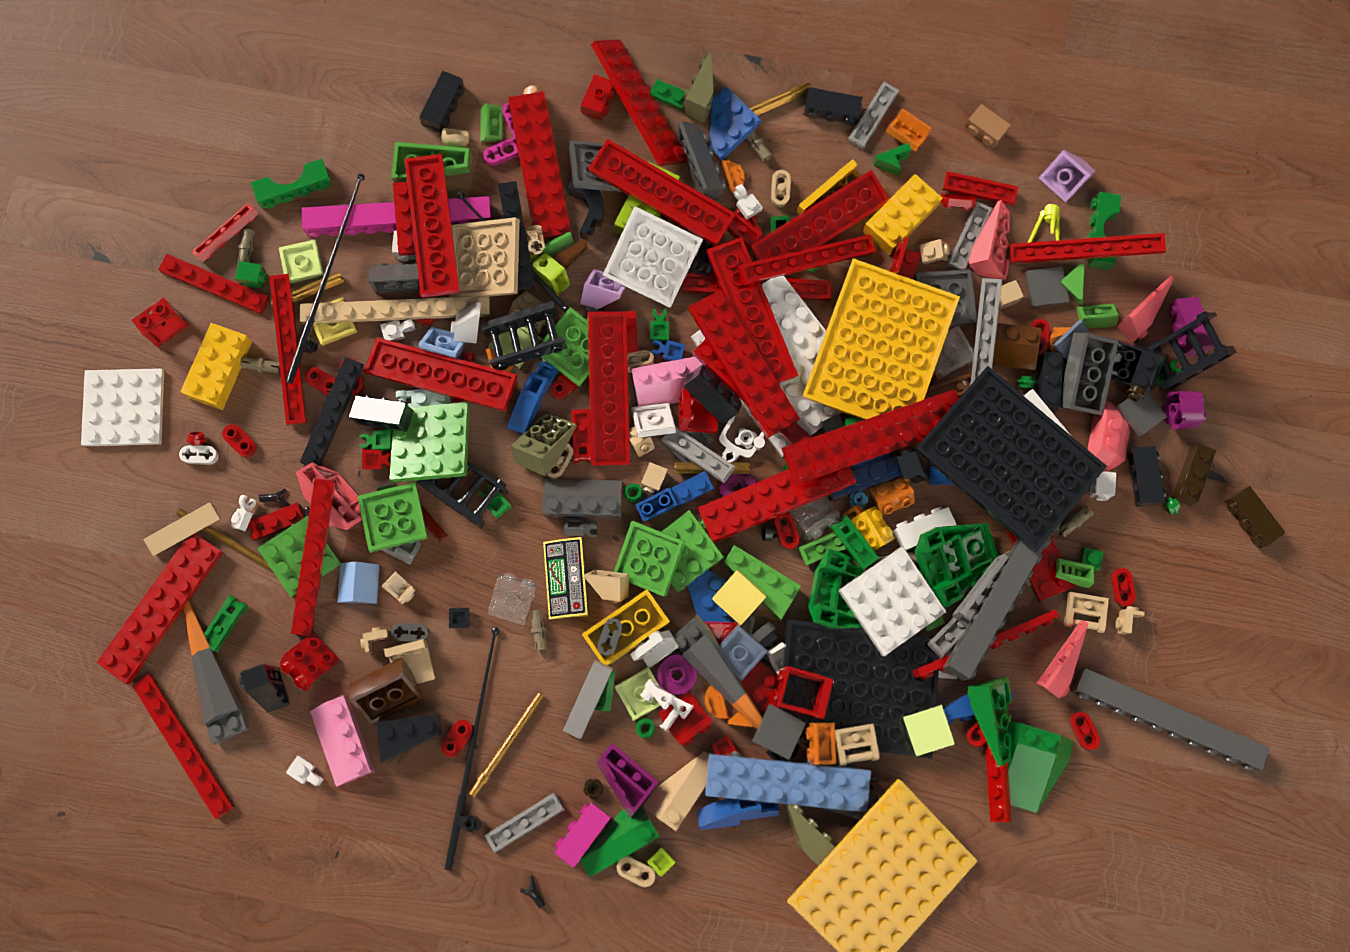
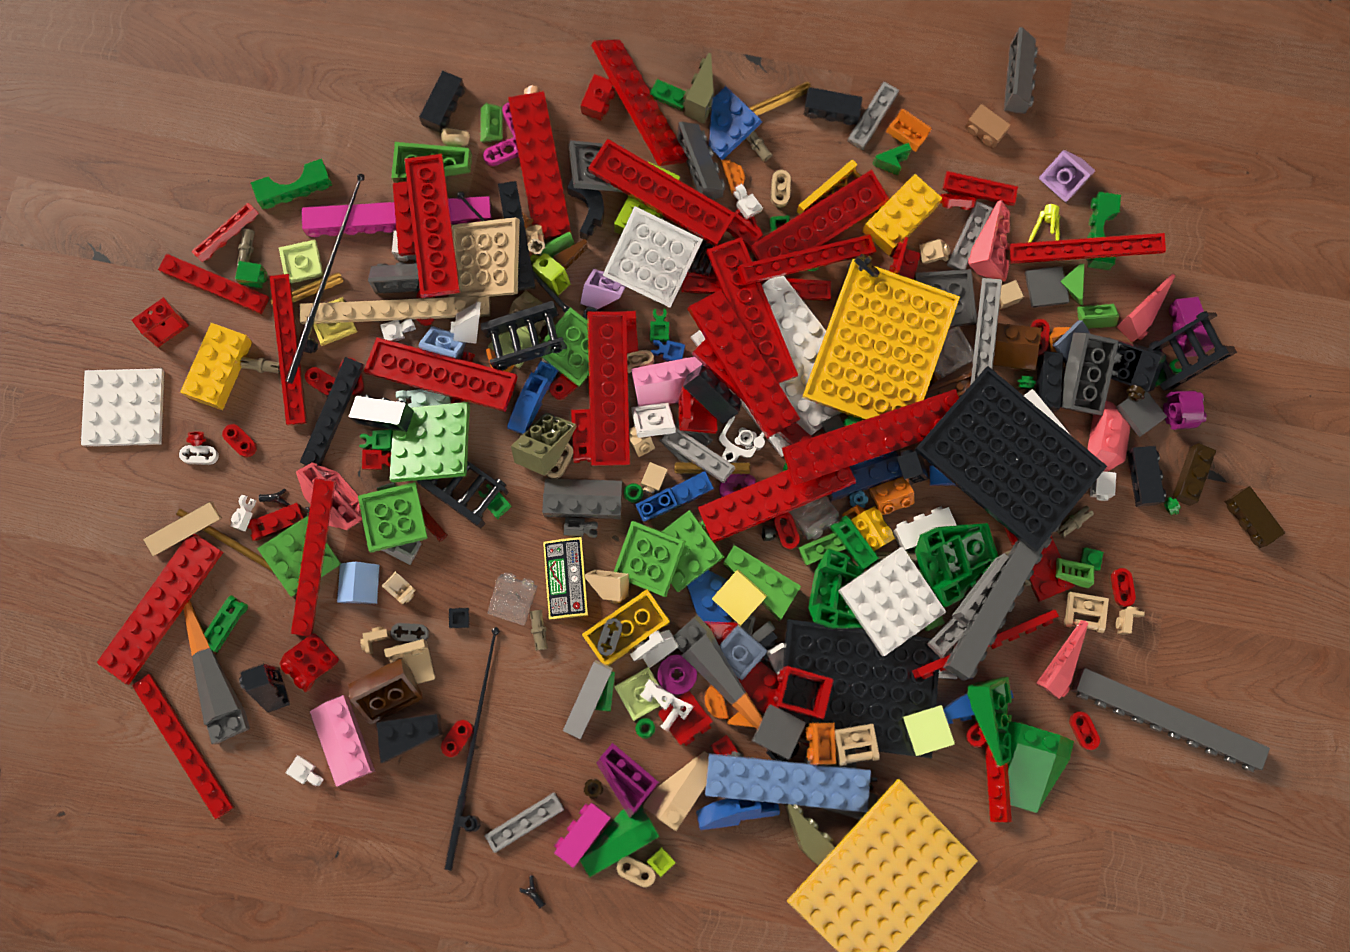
(484, 777): pearl gold bar -> none
(864, 263): none -> black piece
(1020, 72): none -> dark grey slope

